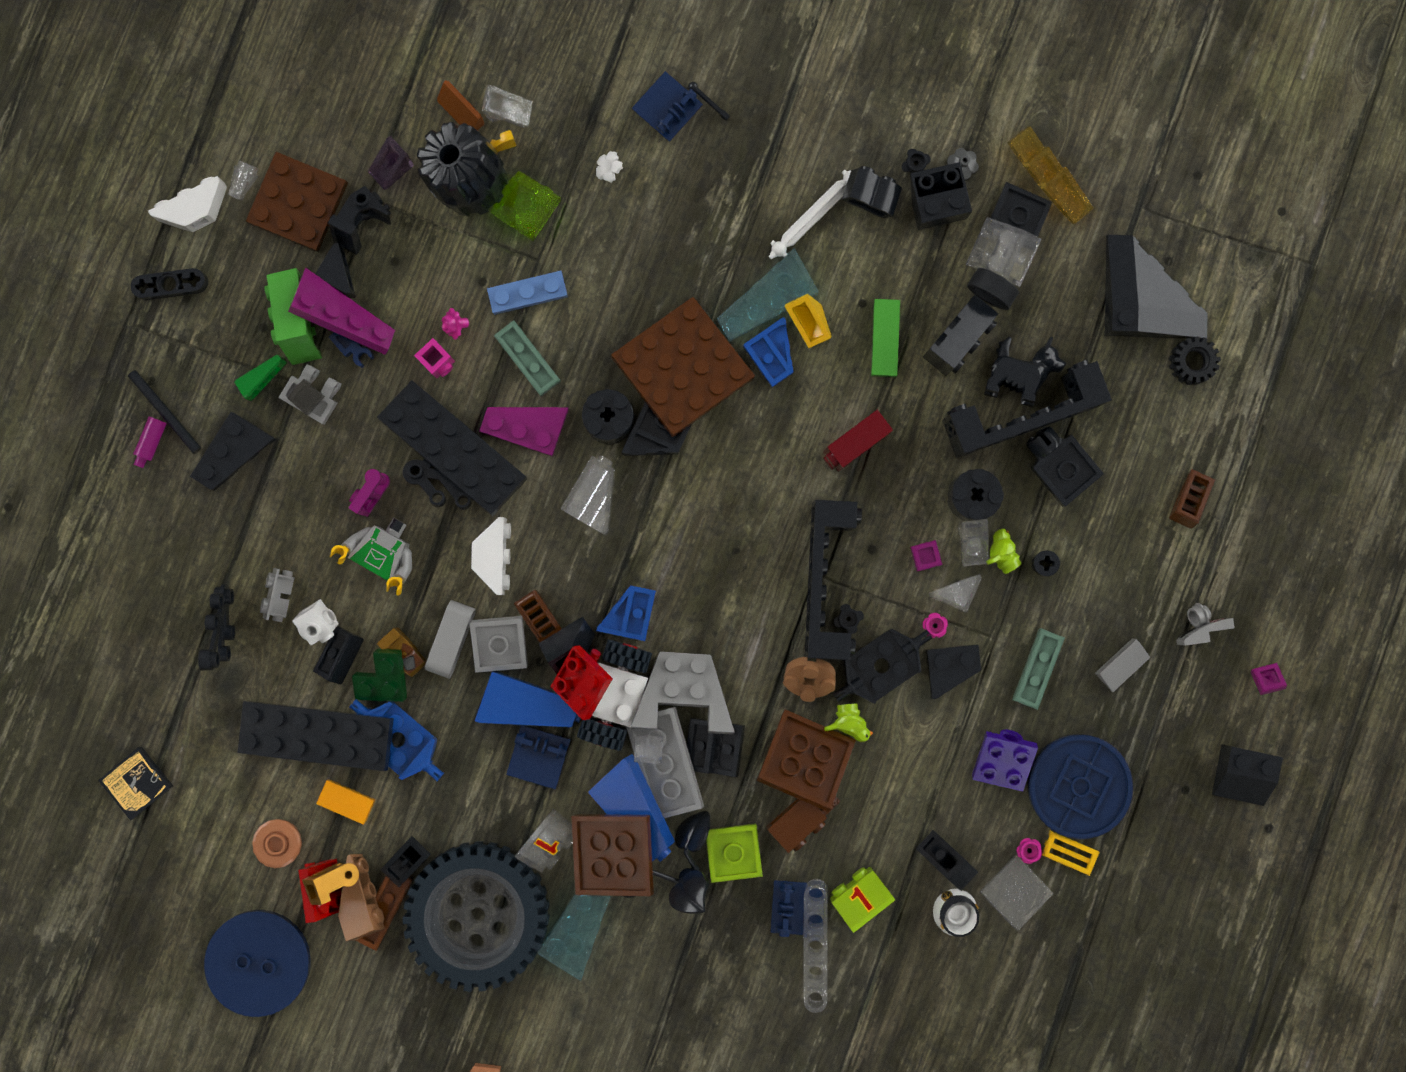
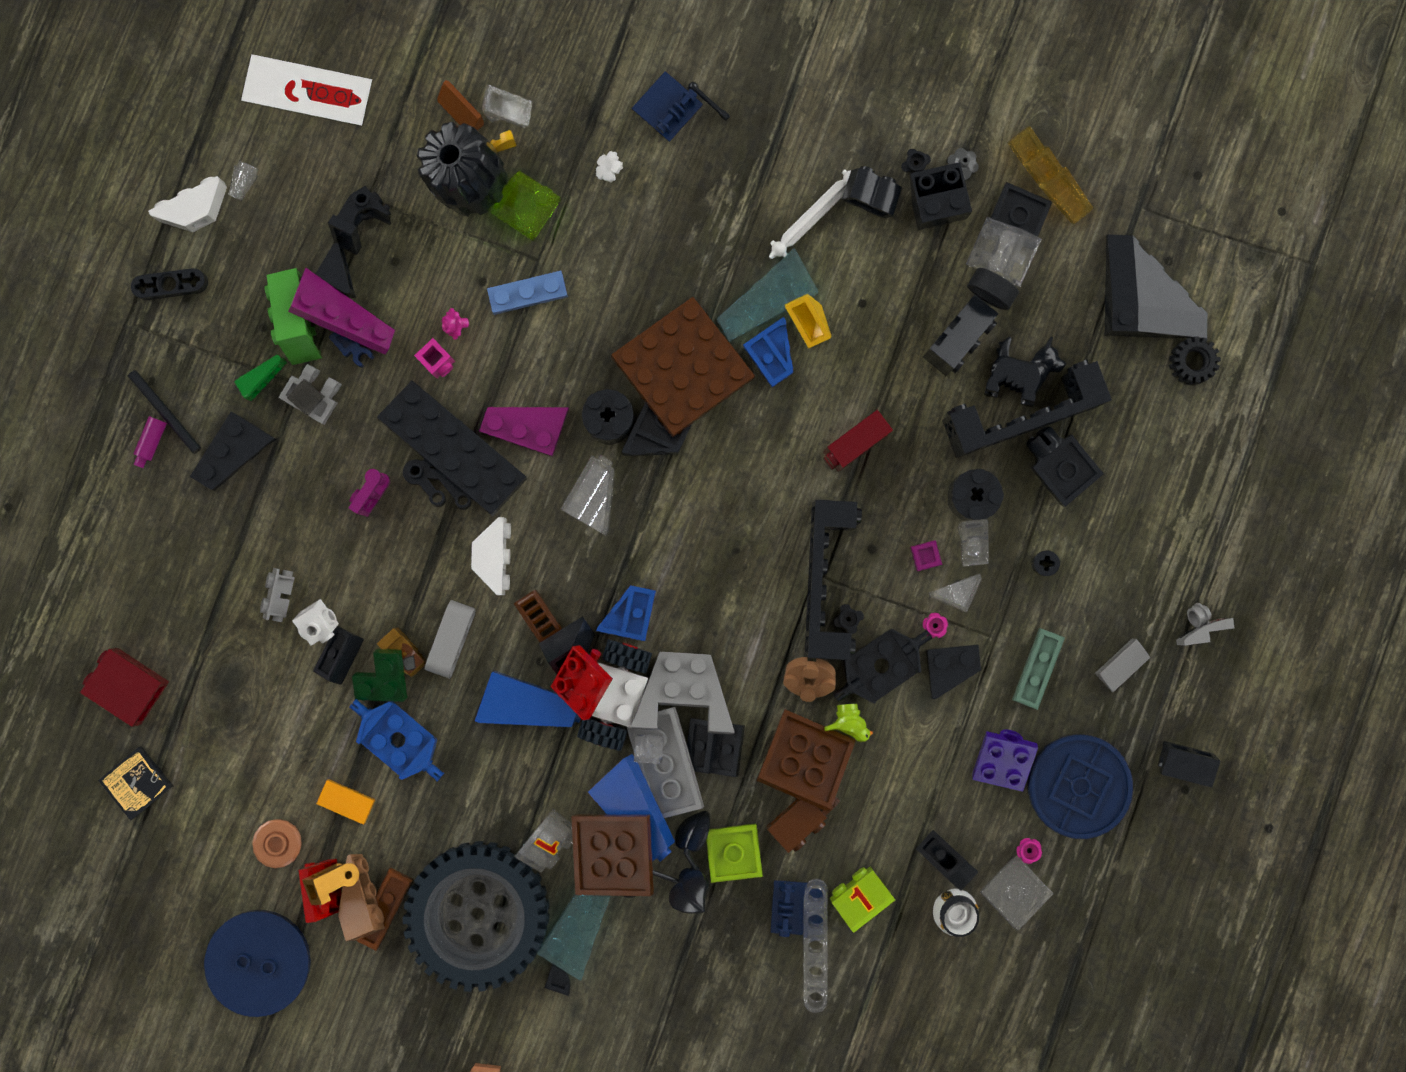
(123, 686): none -> dark red brick
(219, 624): black plant -> none
(296, 201): reddish brown plate -> none
(306, 89): none -> white sticker
(315, 735): black plate -> none
(380, 553): torso -> none
(390, 164): clear purple slope -> none
(405, 861): black slope -> none
(498, 644): light grey plate -> none
(527, 358): sand green tile -> none
(538, 757): dark blue hinge -> none
(558, 981): none -> black tile
(885, 338): bright green tile -> none
(1003, 552): lime animal -> none
(1049, 844): yellow tile -> none
(1184, 513): reddish brown slope -> none
(1188, 764): none -> black hinge
(1246, 775): black slope -> none
(1268, 679): magenta tile -> none

